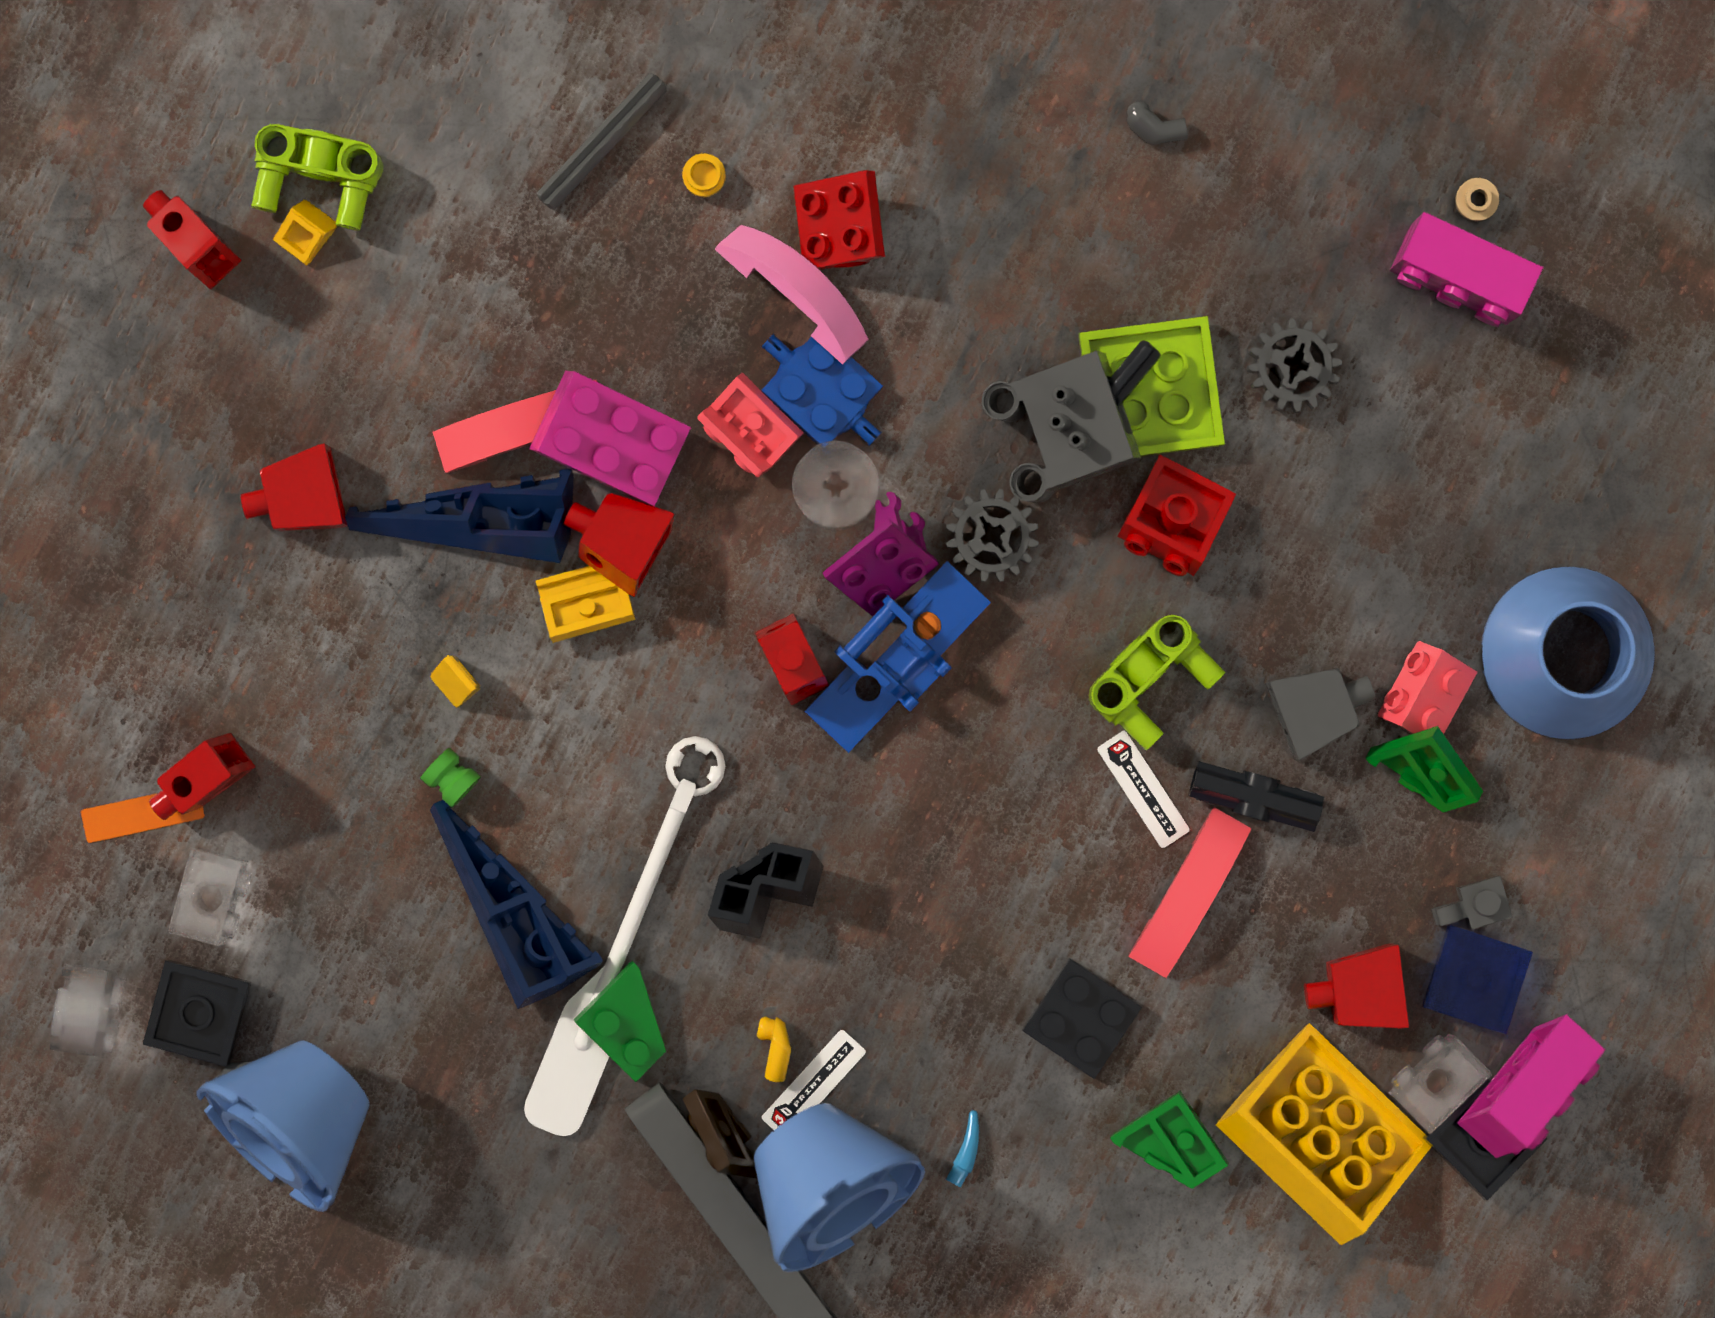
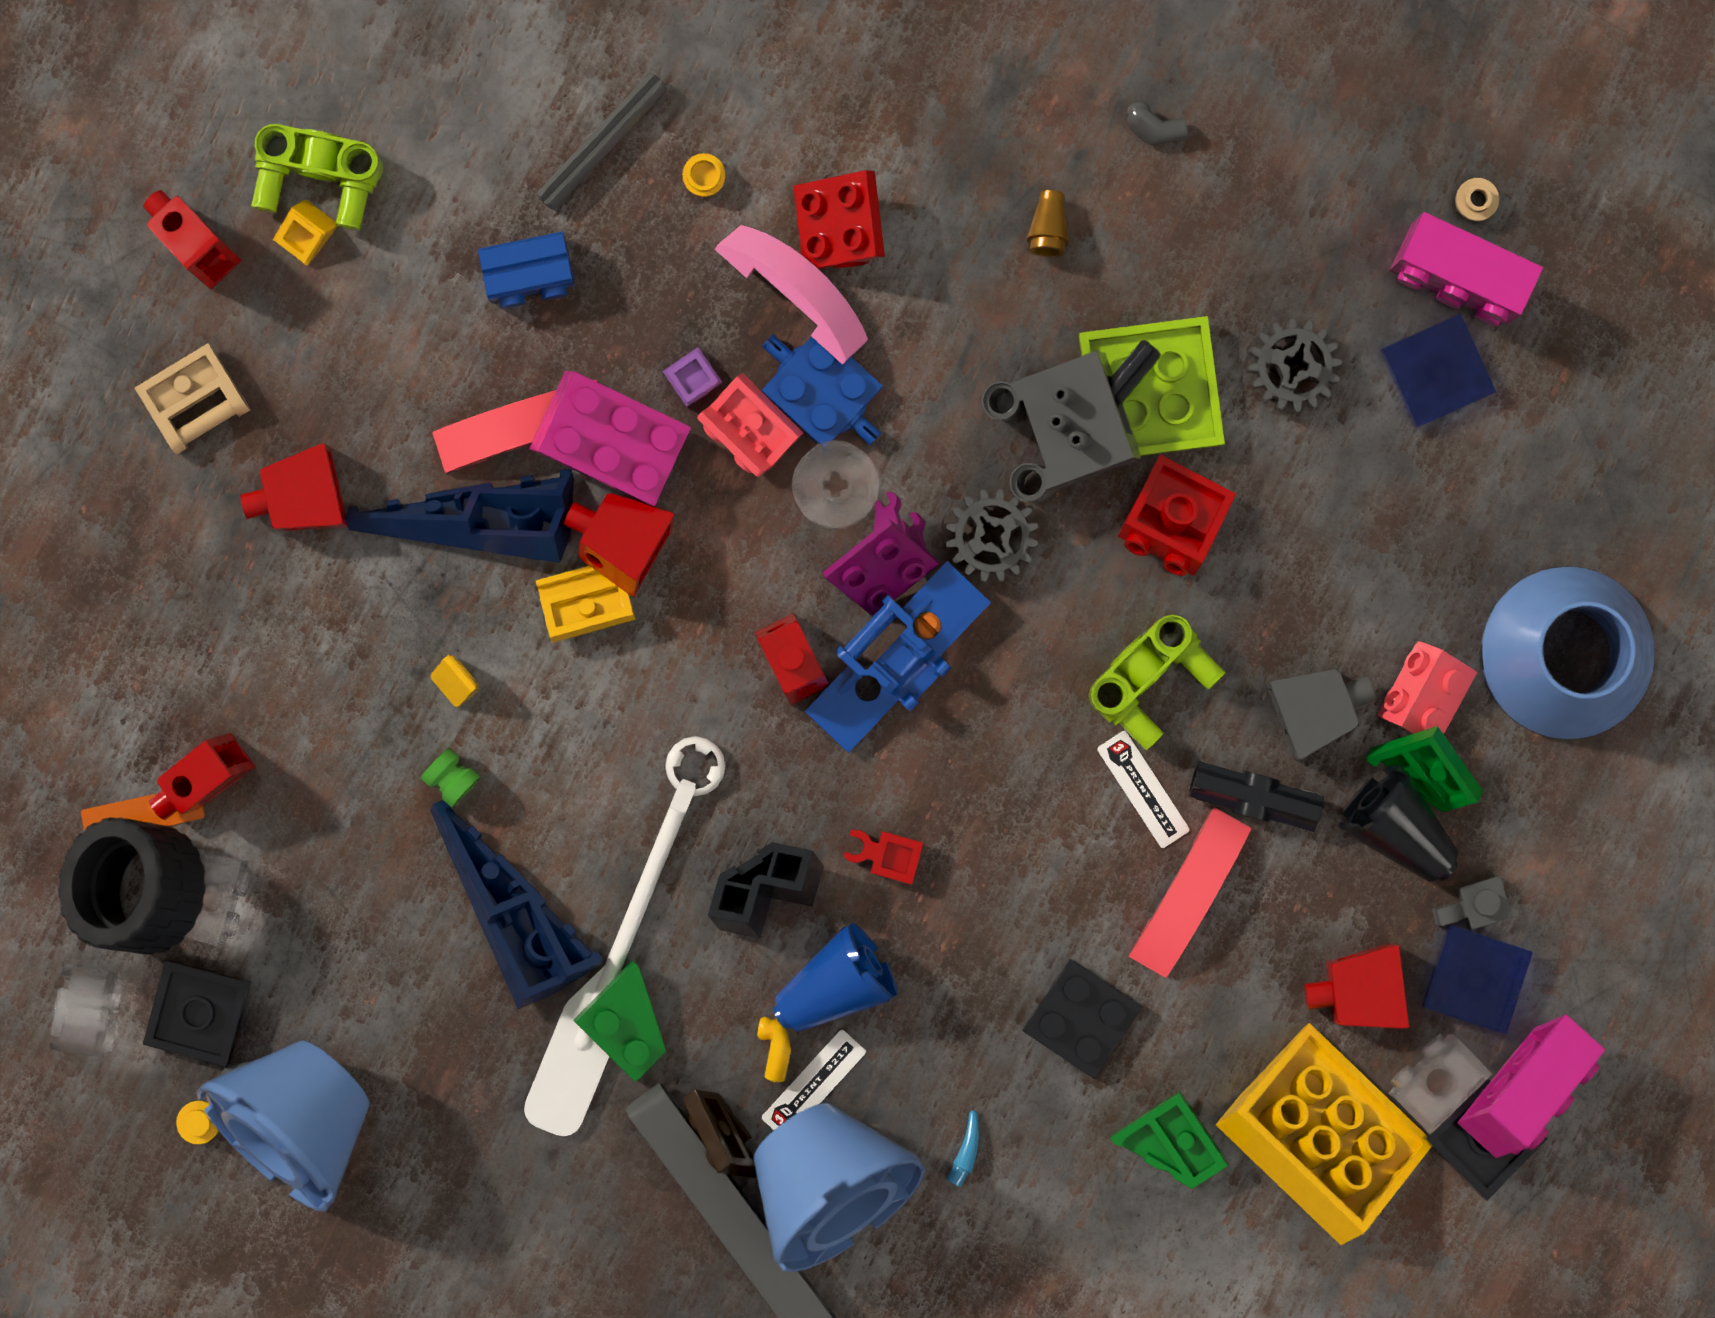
(93, 882): none -> black tyre
(183, 387): none -> tan plate
(194, 1124): none -> yellow plate
(527, 269): none -> blue brick
(692, 377): none -> medium lavender tile
(836, 983): none -> blue cone
(892, 857): none -> red plate
(1049, 228): none -> pearl gold cone
(1401, 826): none -> black cone
(1438, 371): none -> clear blue plate

